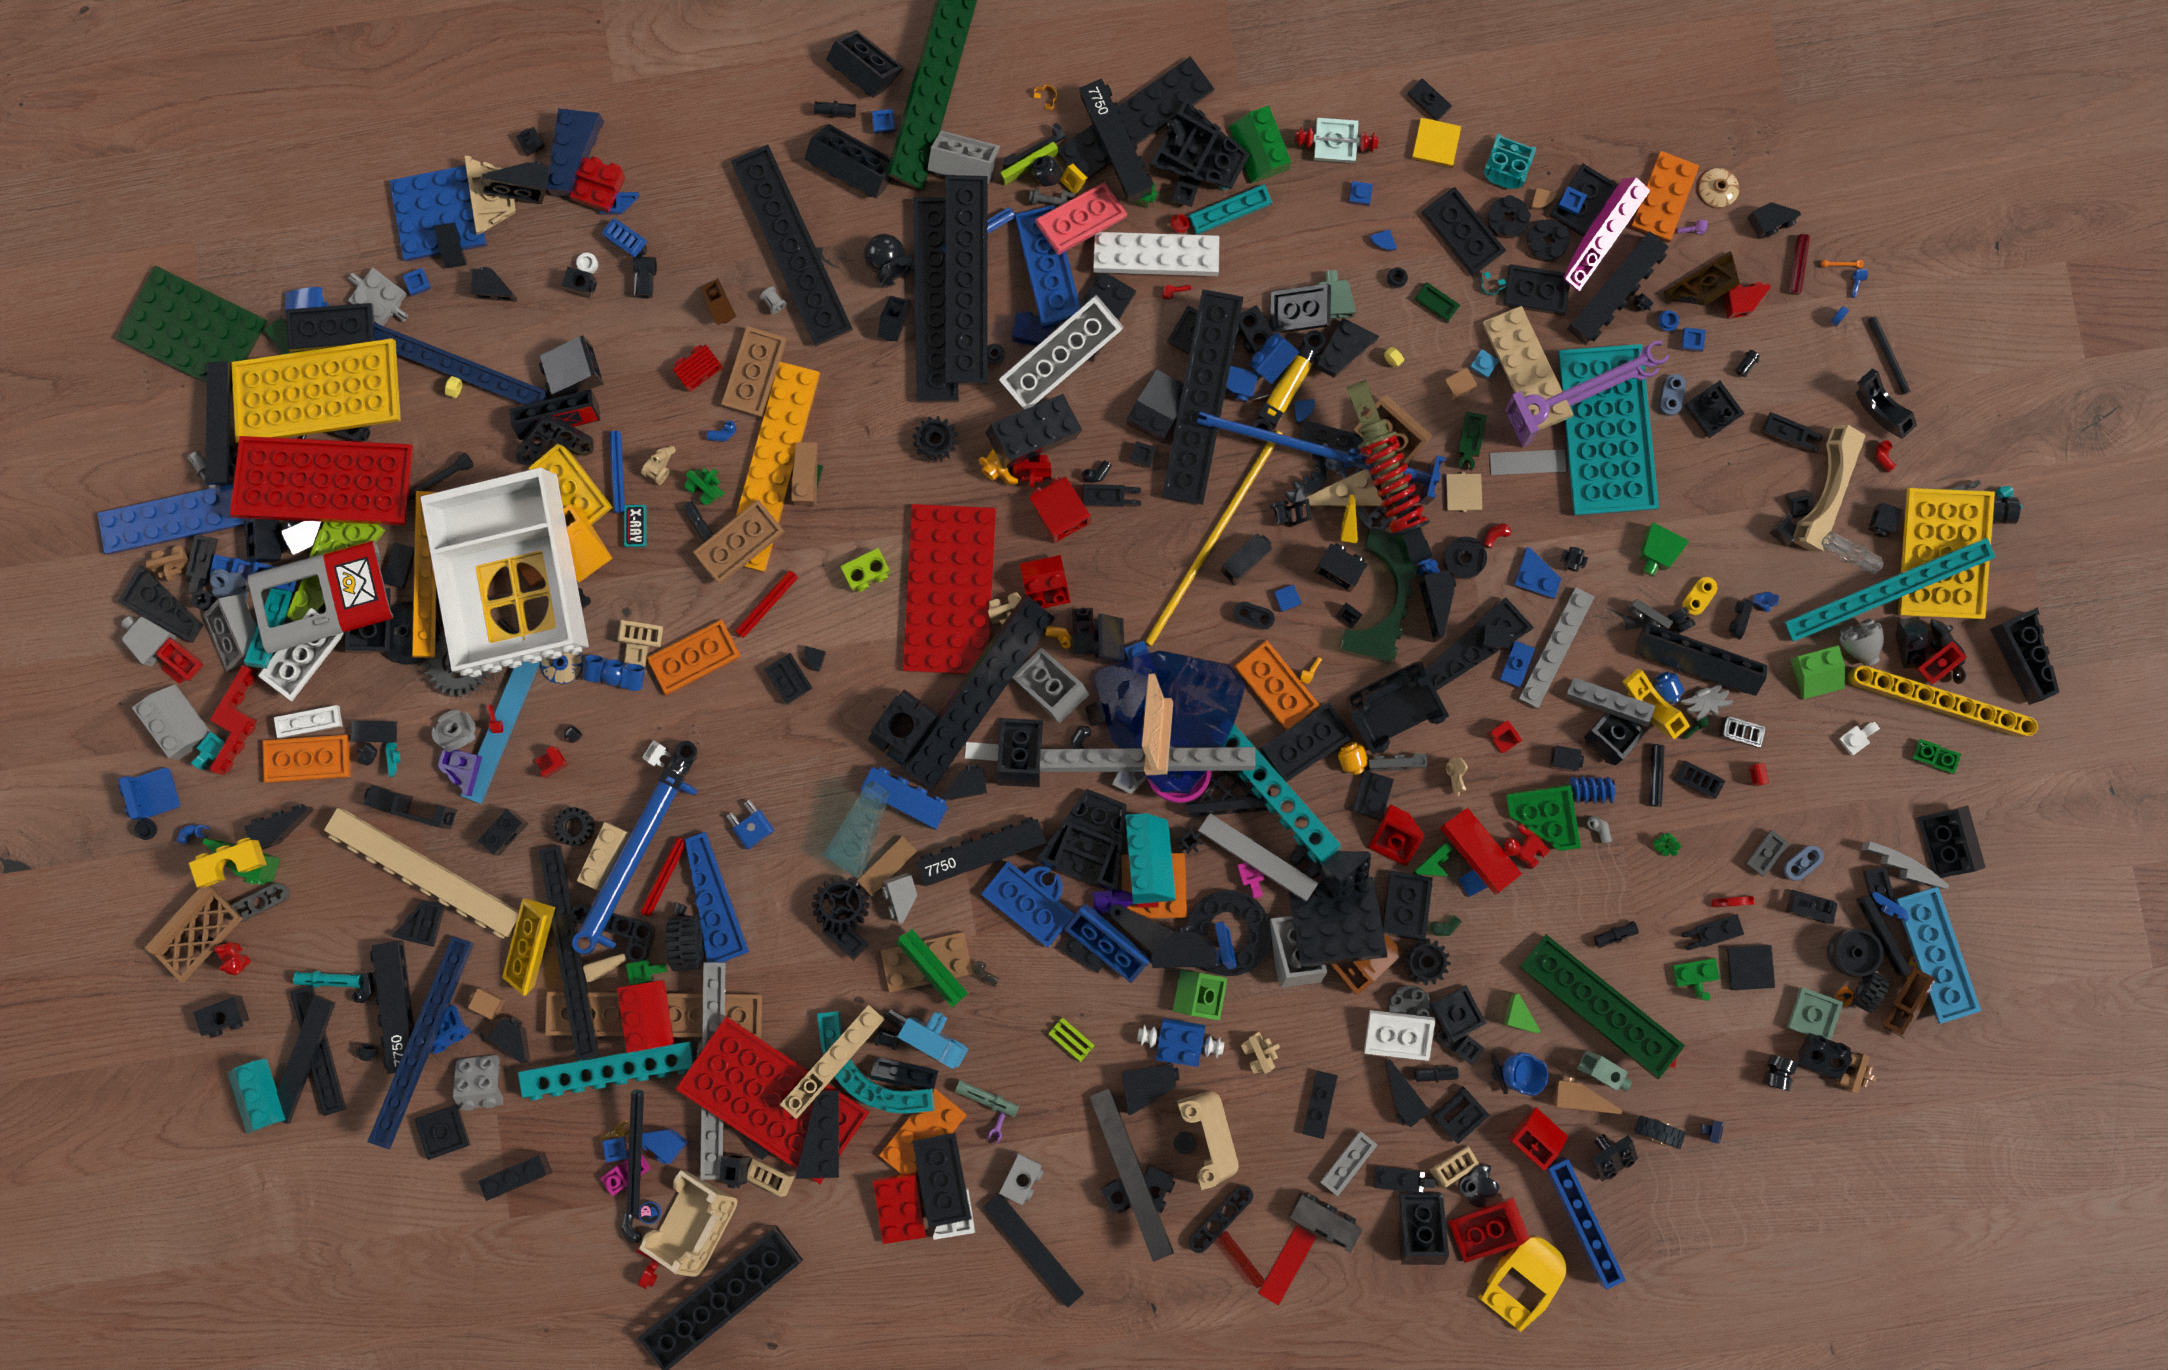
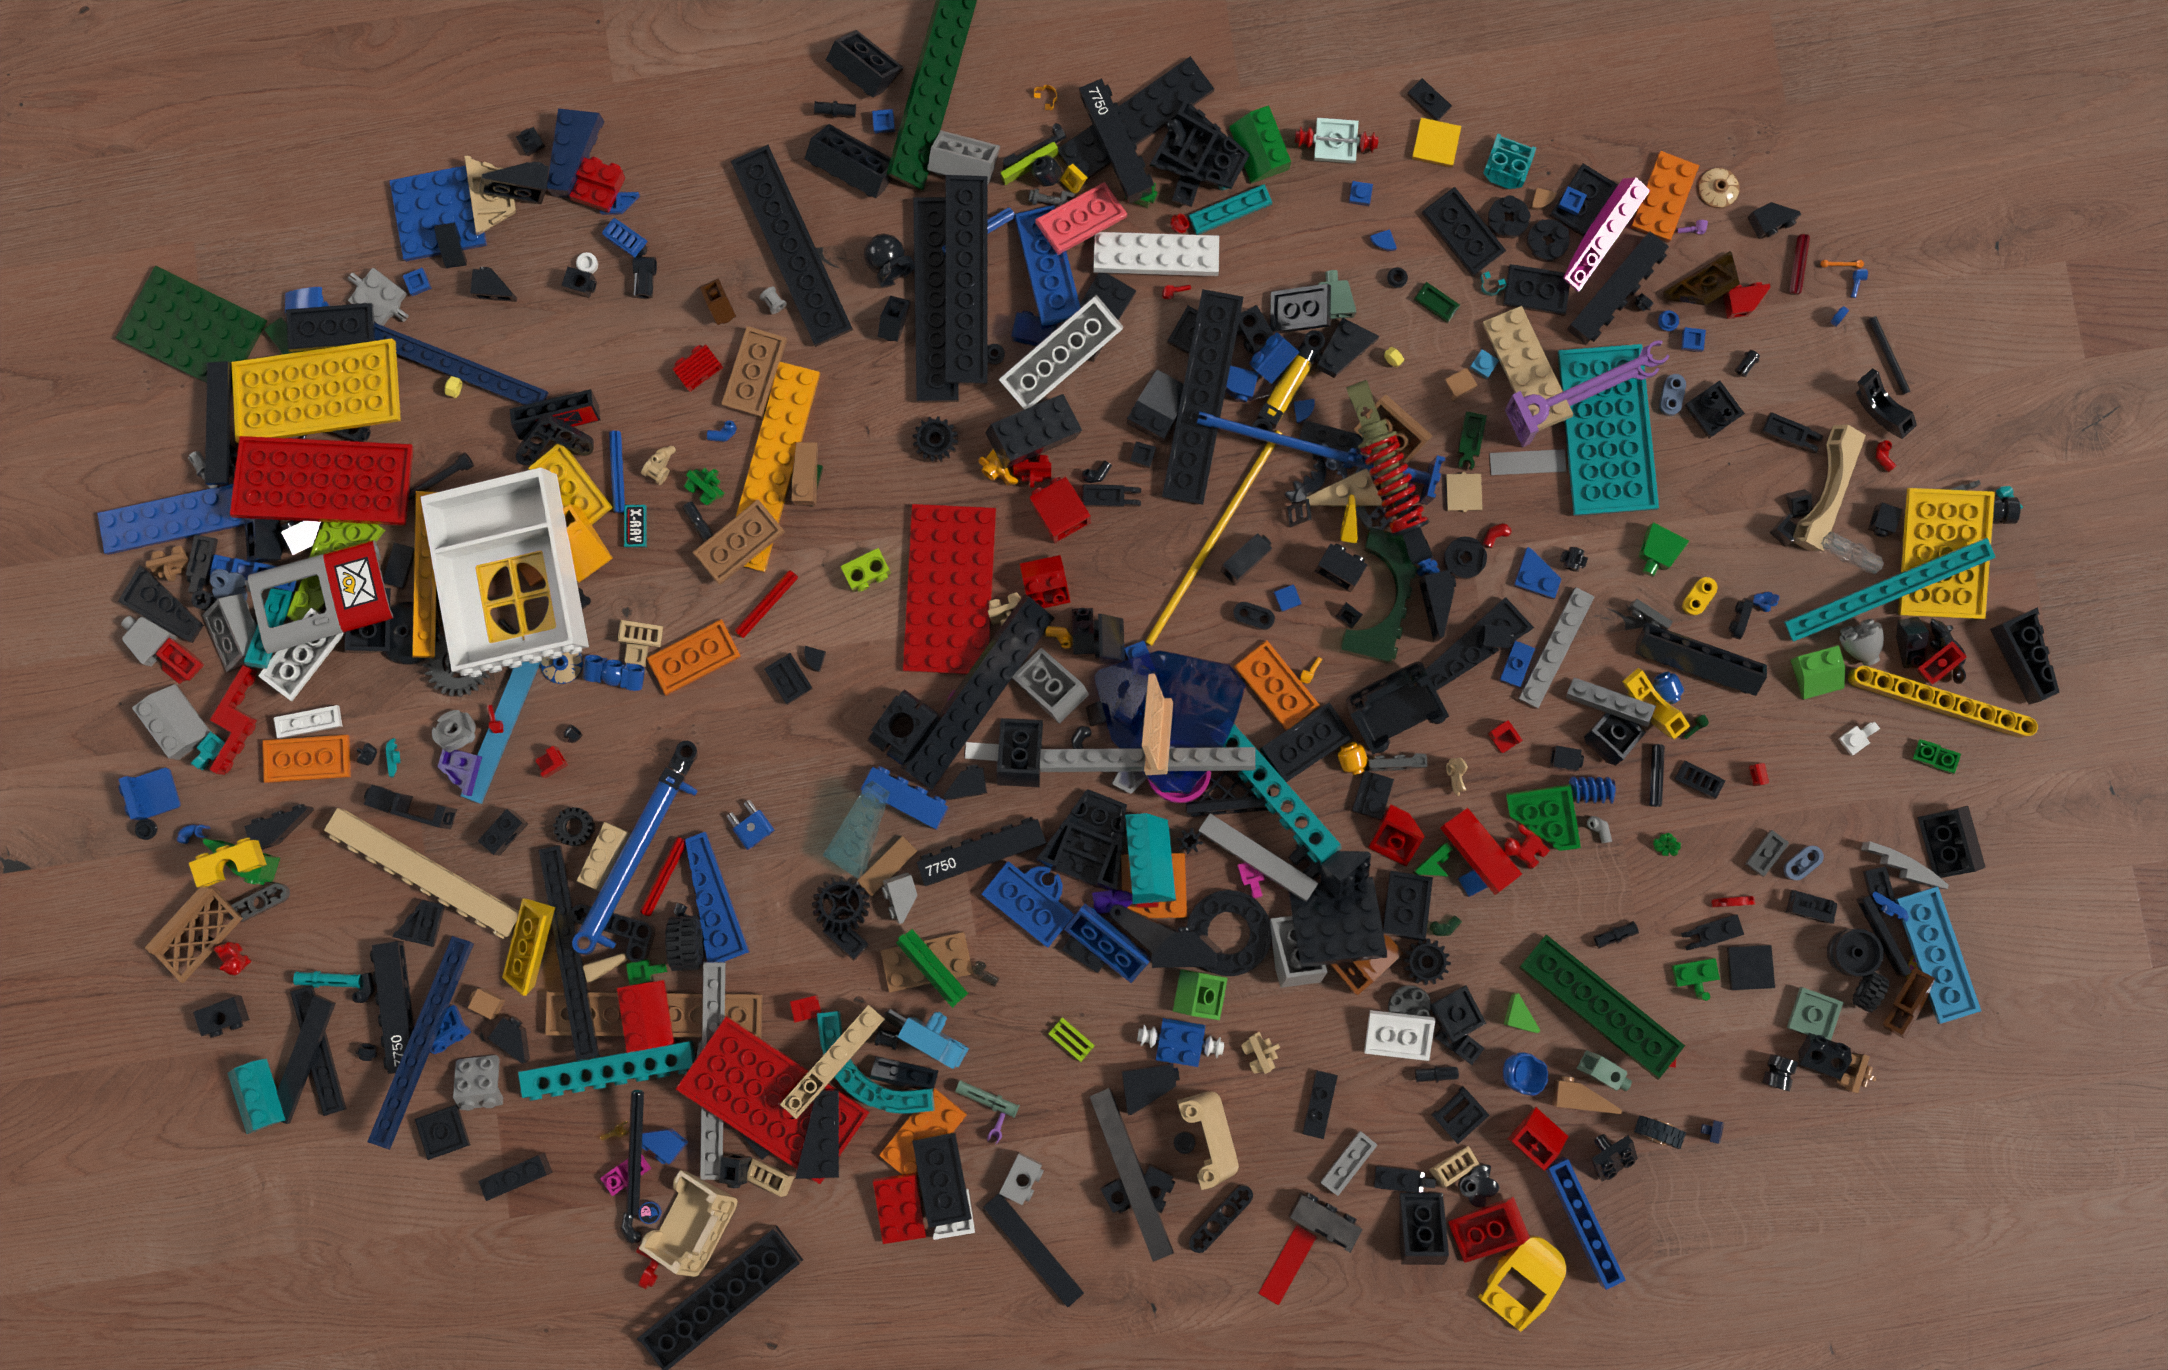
(374, 731): black slope -> none
(571, 368): slope -> none
(615, 1149): blue plate -> none
(654, 753): white tile -> none
(805, 1008): none -> red panel
(1225, 945): blue tile -> none
(1241, 1259): clear red axle -> none
(1280, 513): black bush -> none
(1405, 1100): black slope -> none
(1497, 1074): black piece -> none
(1681, 620): black wheel -> none
(1707, 701): light grey piece -> none
(1726, 726): slope -> none
(1844, 995): orange sticker -> none

